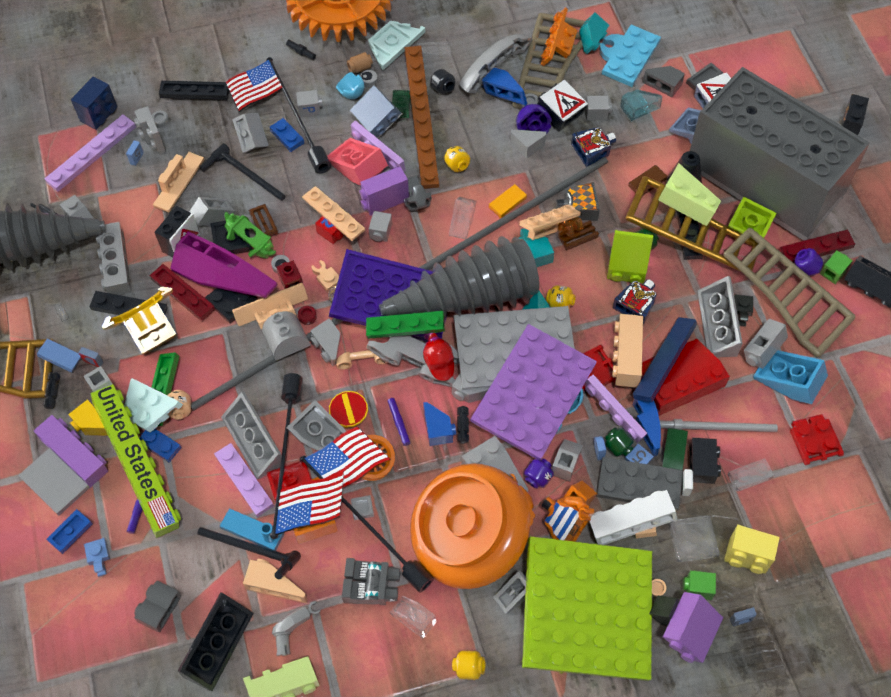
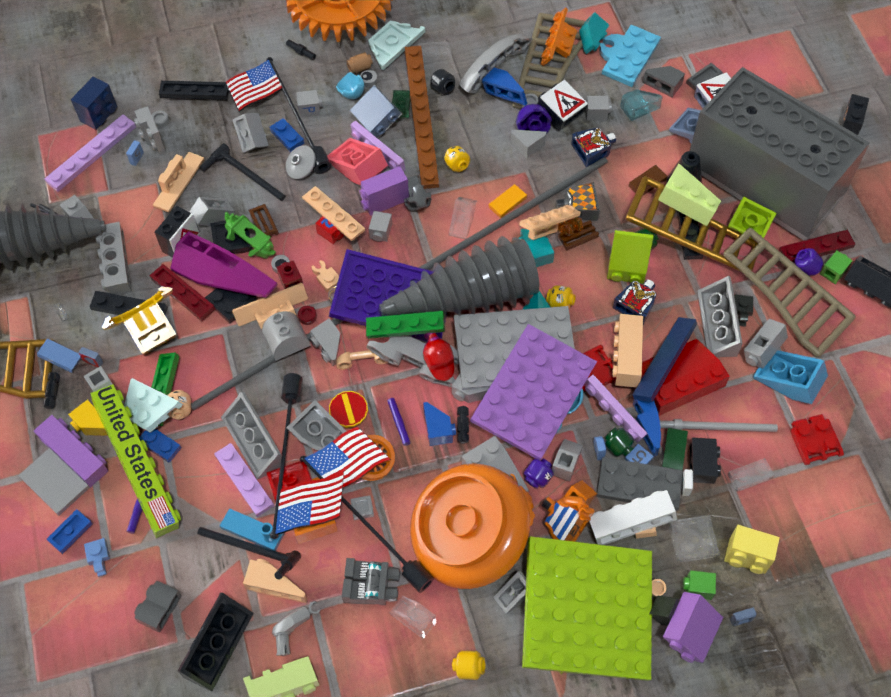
(300, 162): none -> light grey dish

